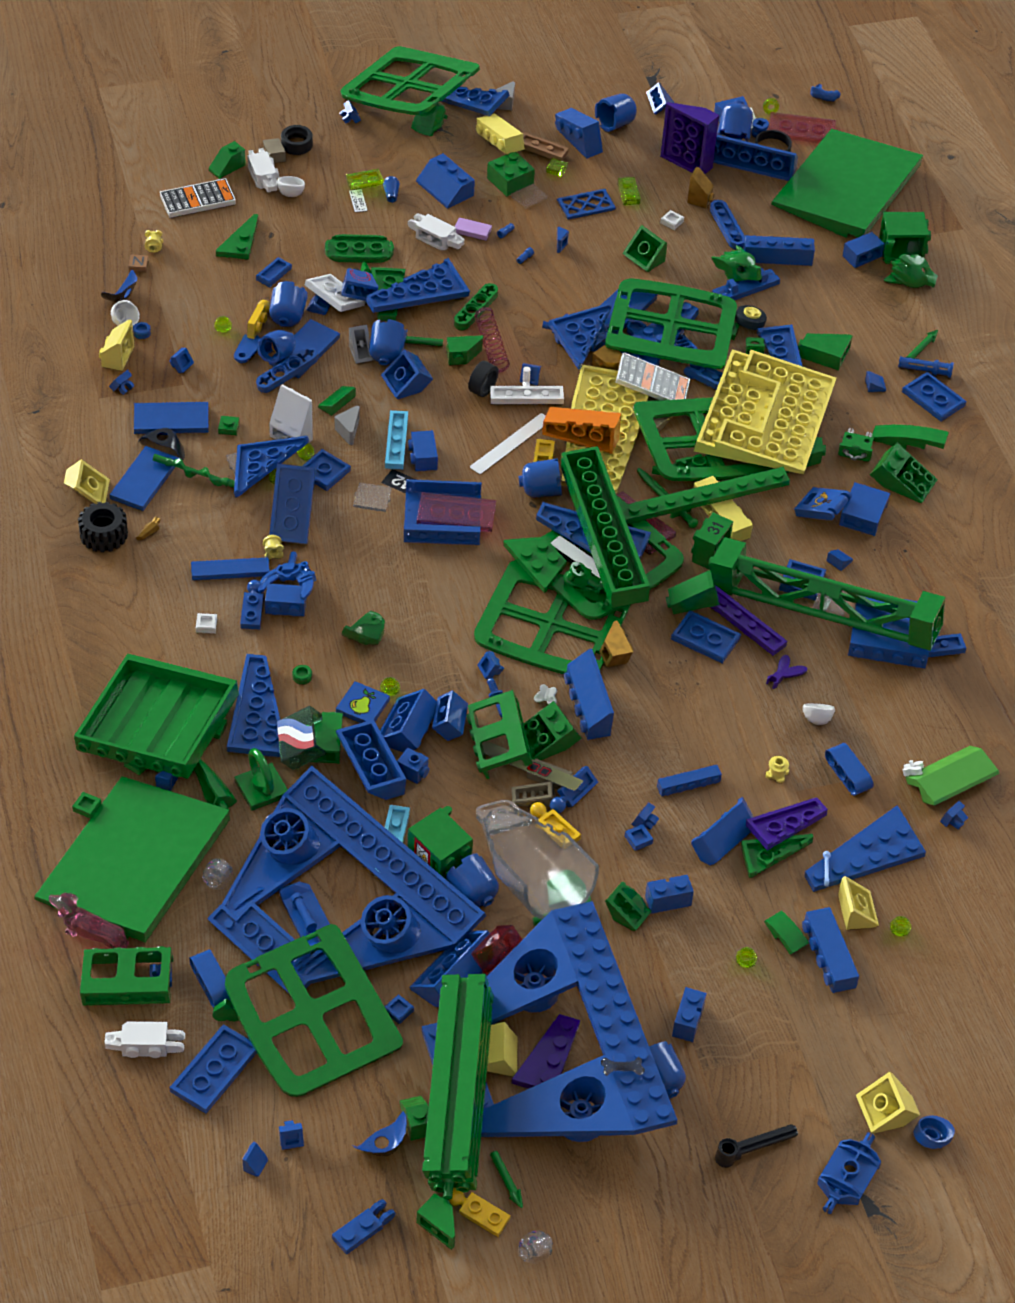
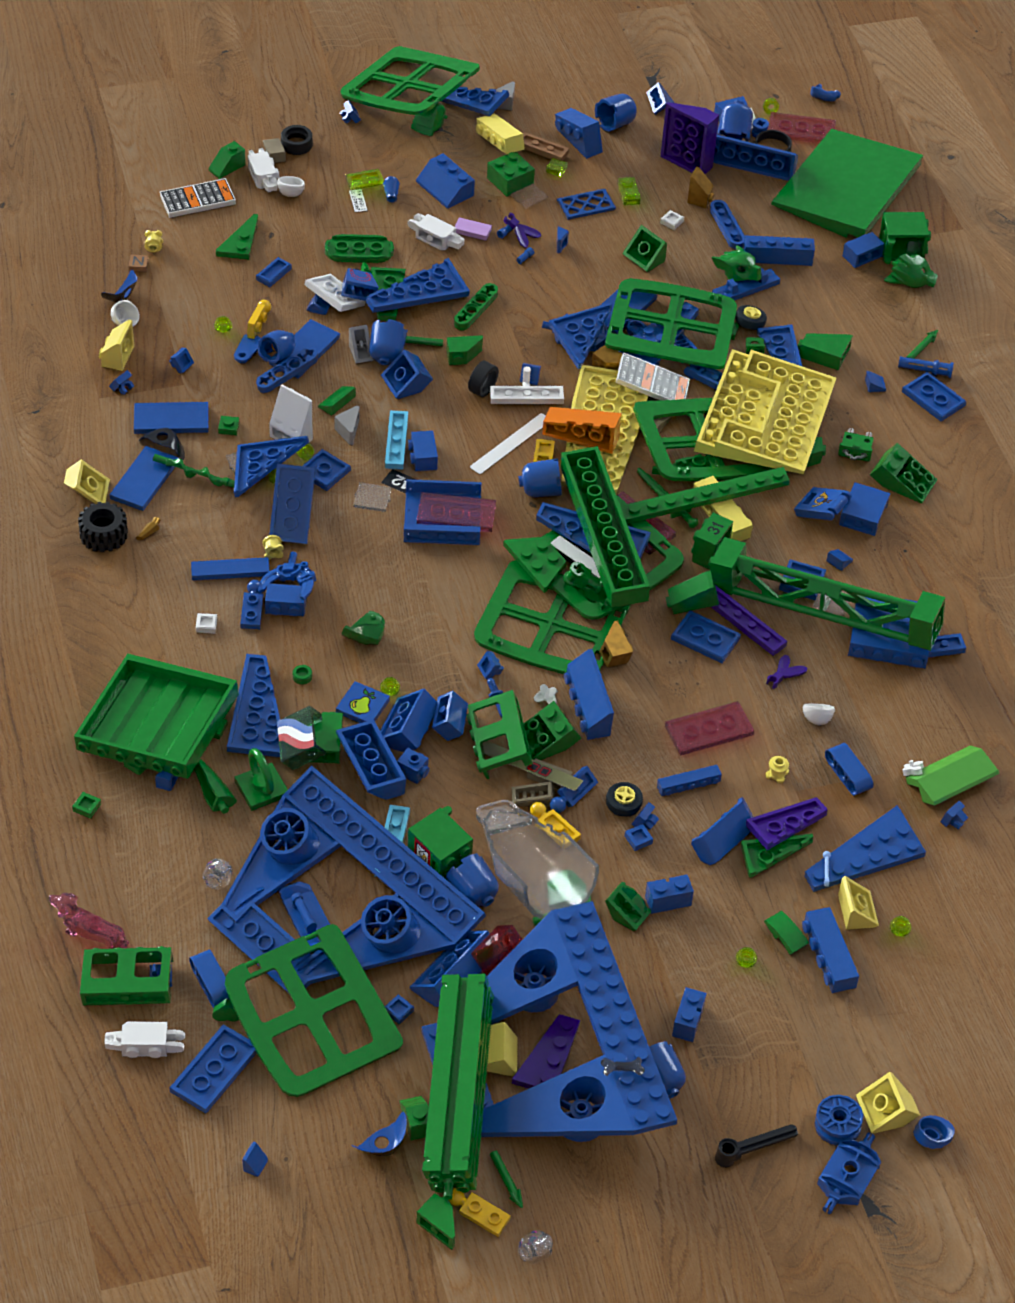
(136, 855): green slope -> none
(141, 330): blue tile -> none
(287, 304): blue cylinder -> none
(291, 1135): blue tile -> none
(362, 1227): blue hinge -> none
(501, 344): clear pink piece -> none
(521, 230): none -> dark purple piece
(619, 793): none -> black wheel
(709, 728): none -> clear pink tile
(840, 1108): none -> blue wheel
(910, 435): green slope -> none

